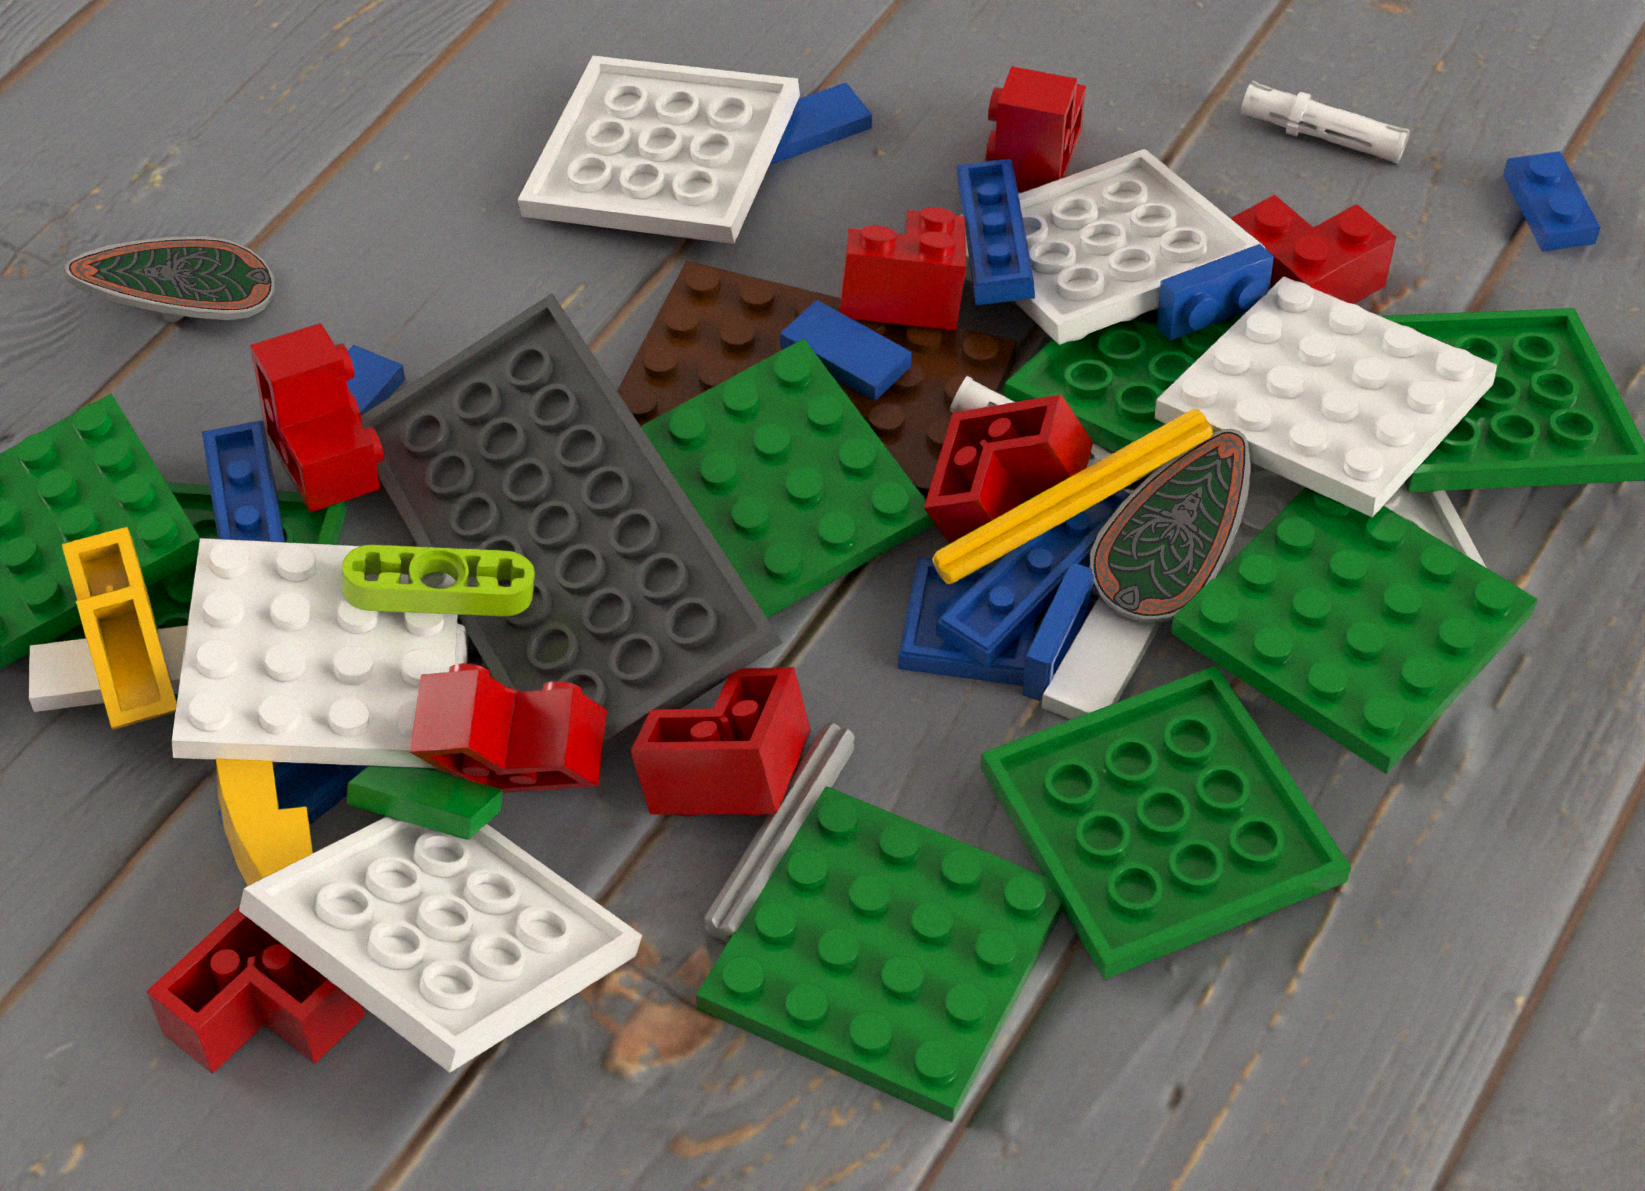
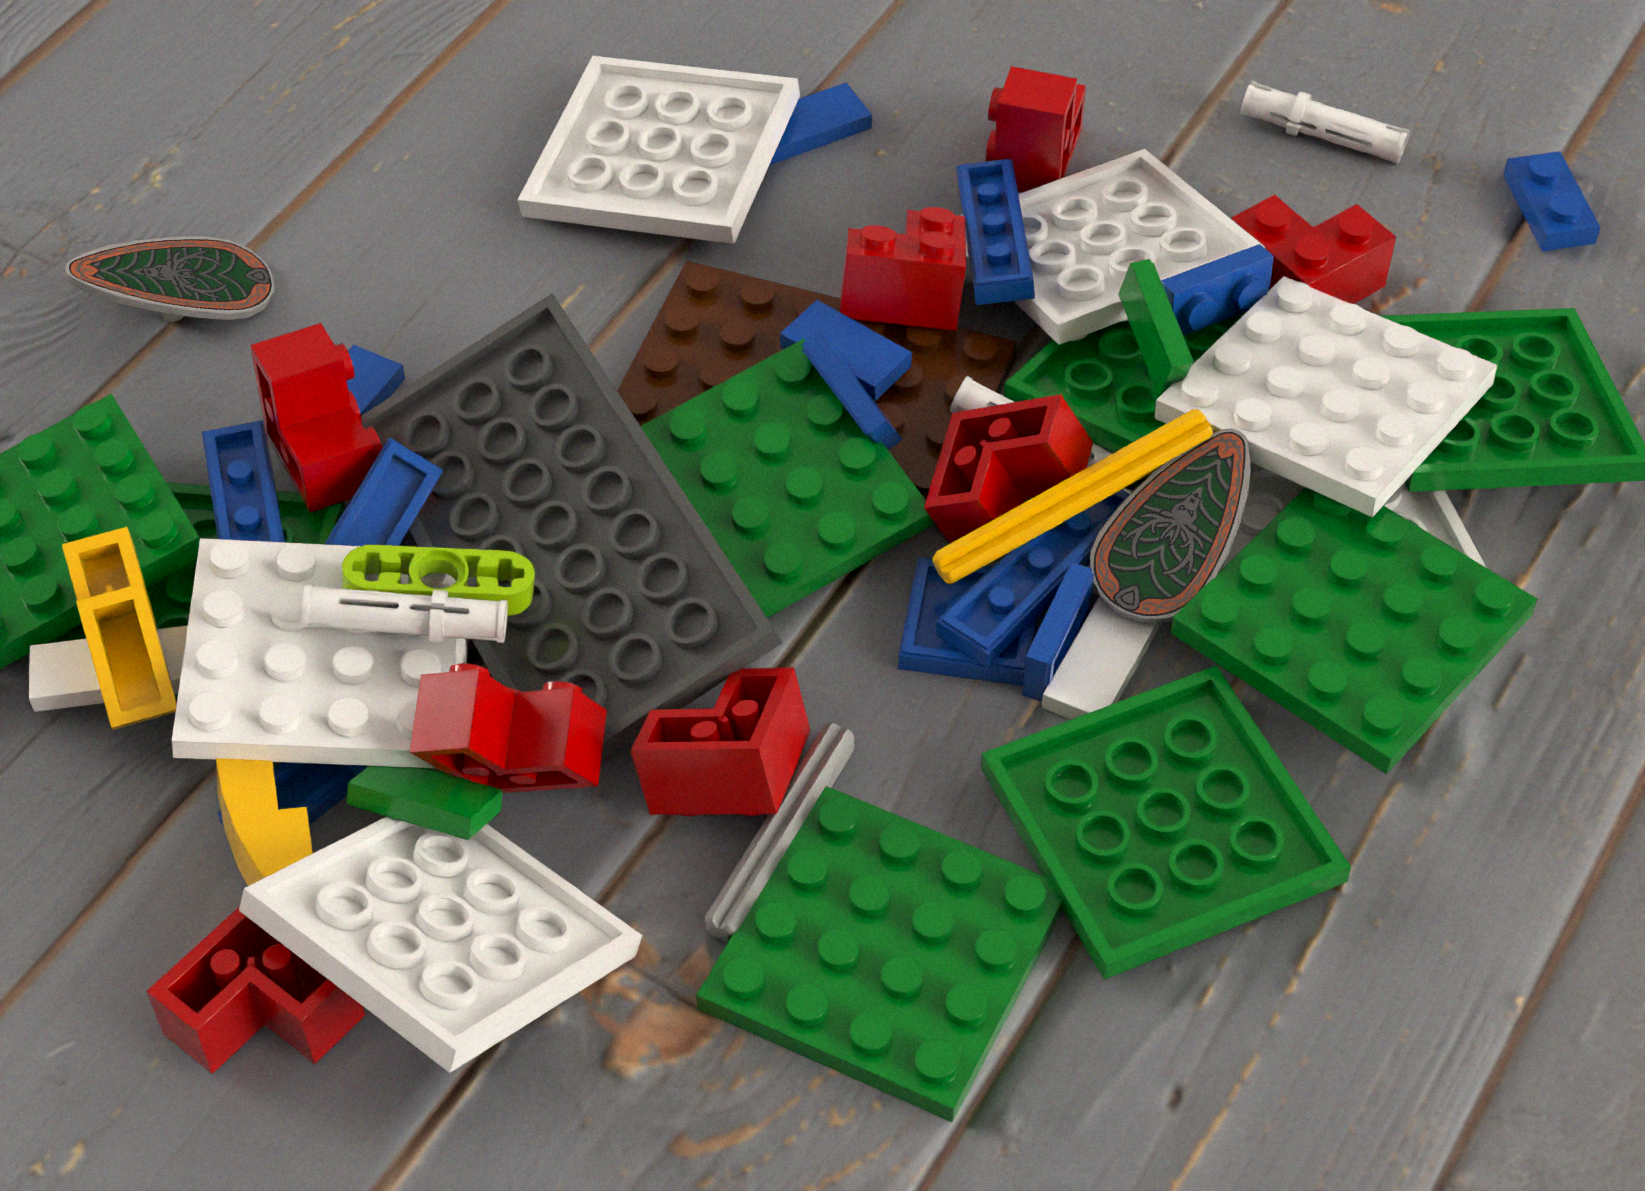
(386, 499): none -> blue tile
(405, 613): none -> white pin
(850, 391): none -> blue tile
(1154, 325): none -> green tile

